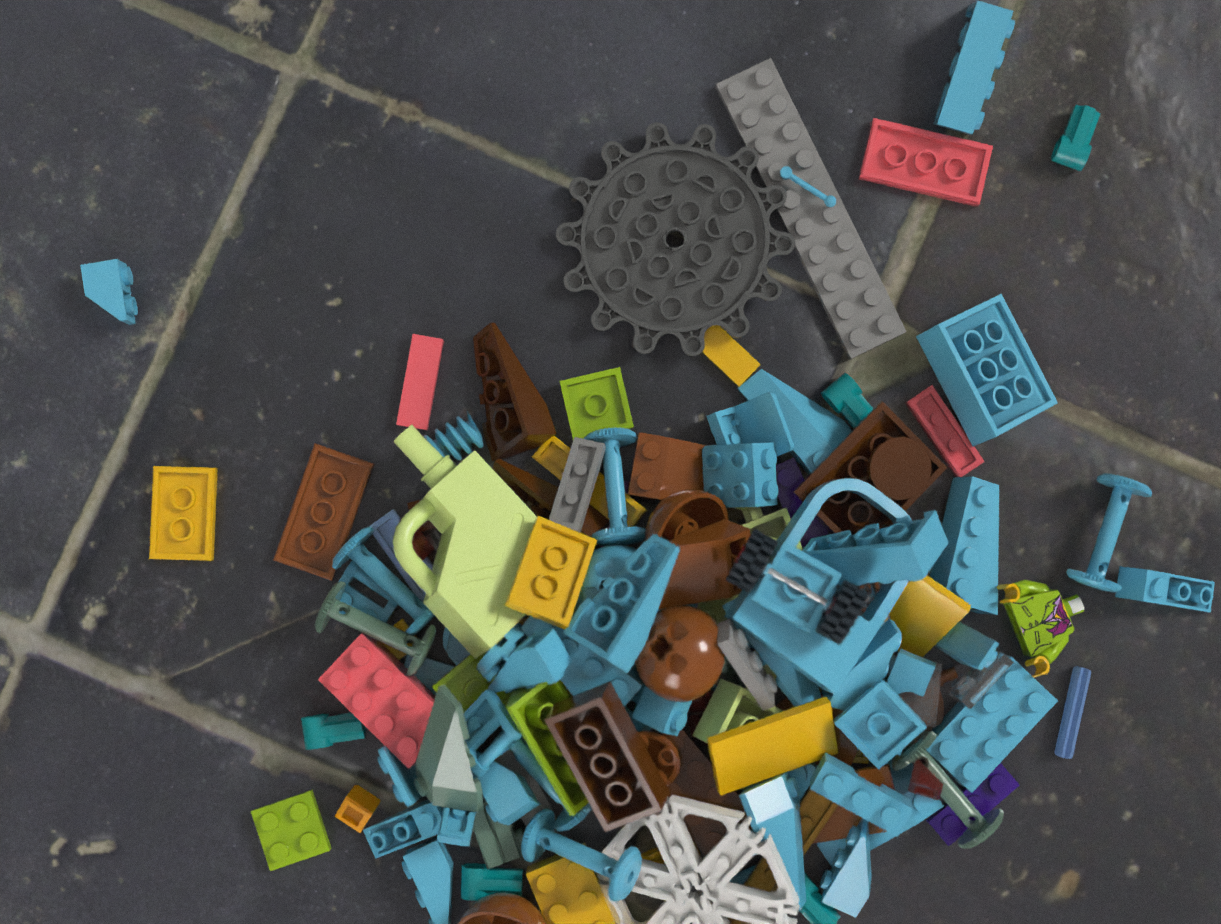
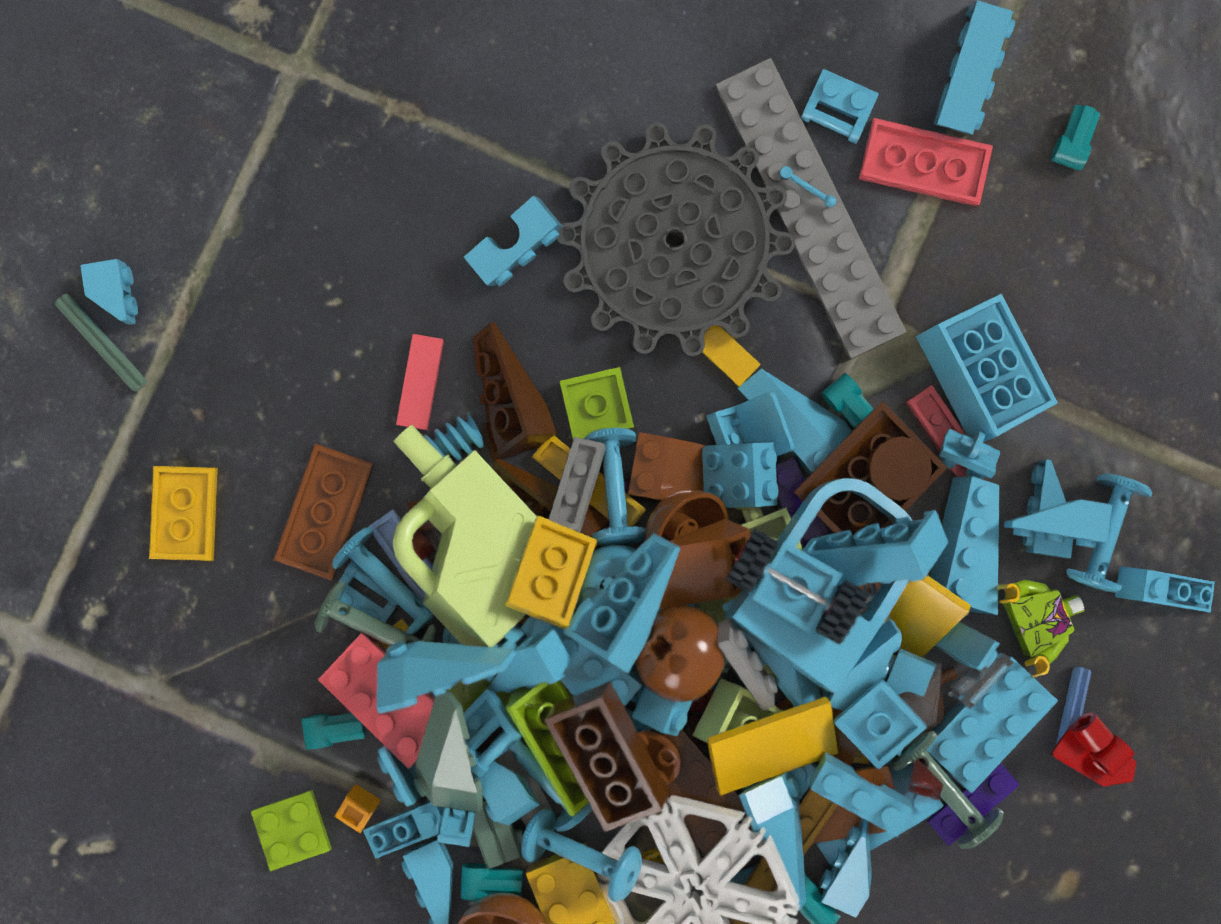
(100, 342): none -> sand green axle
(435, 667): none -> medium azure wedge
(536, 228): none -> medium azure arch
(841, 97): none -> medium azure plate
(969, 453): none -> medium azure hips
(1046, 494): none -> medium azure slope
(1074, 519): none -> medium azure slope
(1096, 752): none -> red panel

